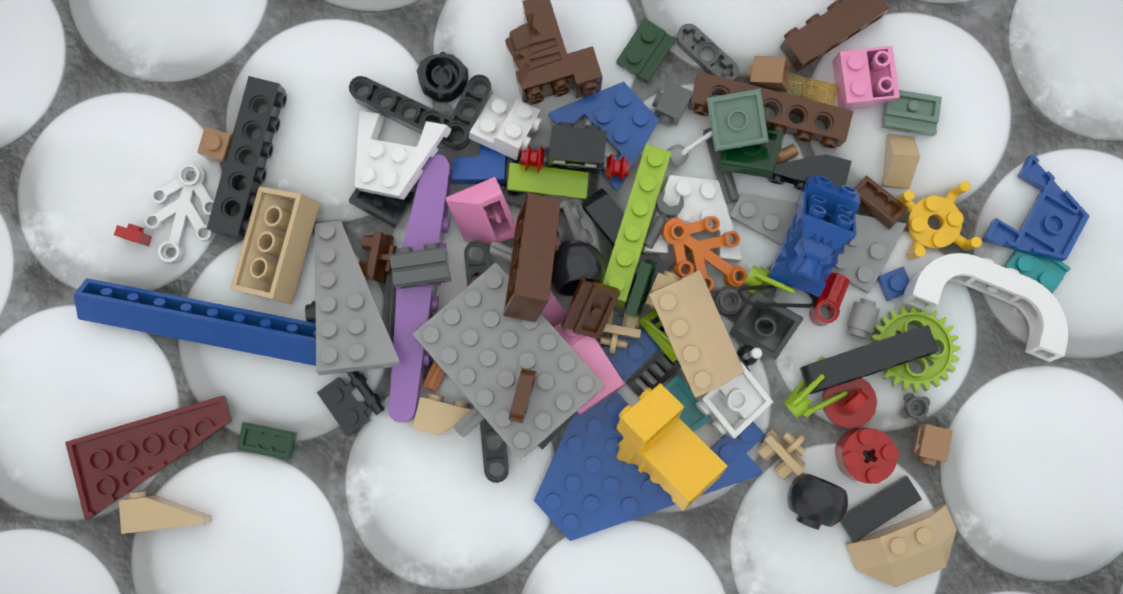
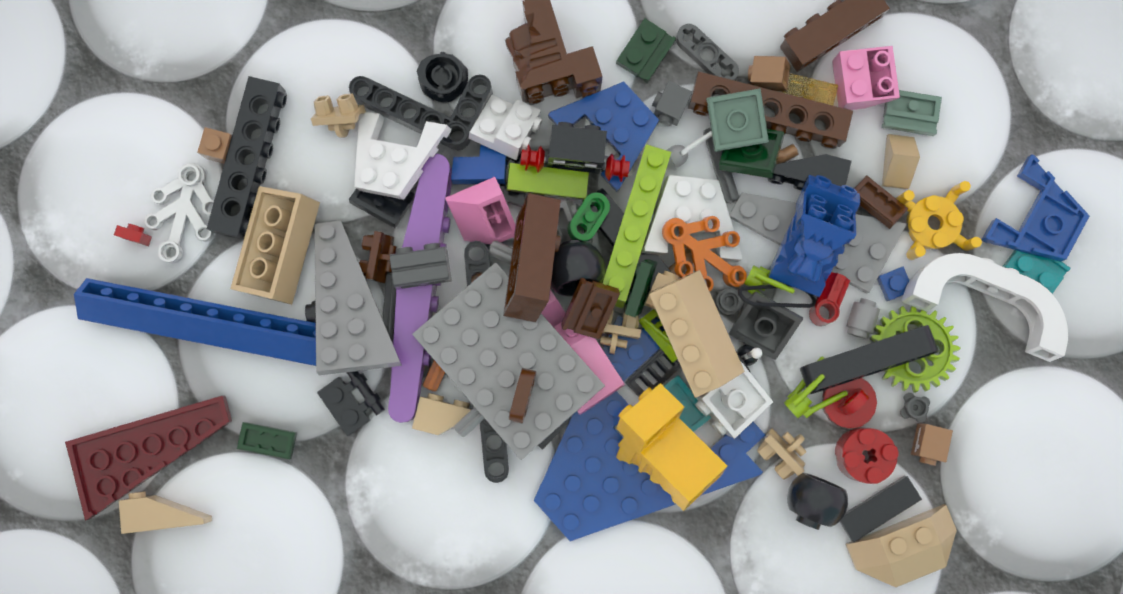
(337, 118): none -> tan hips
(587, 219): none -> green plate
(665, 212): dark grey piece -> none

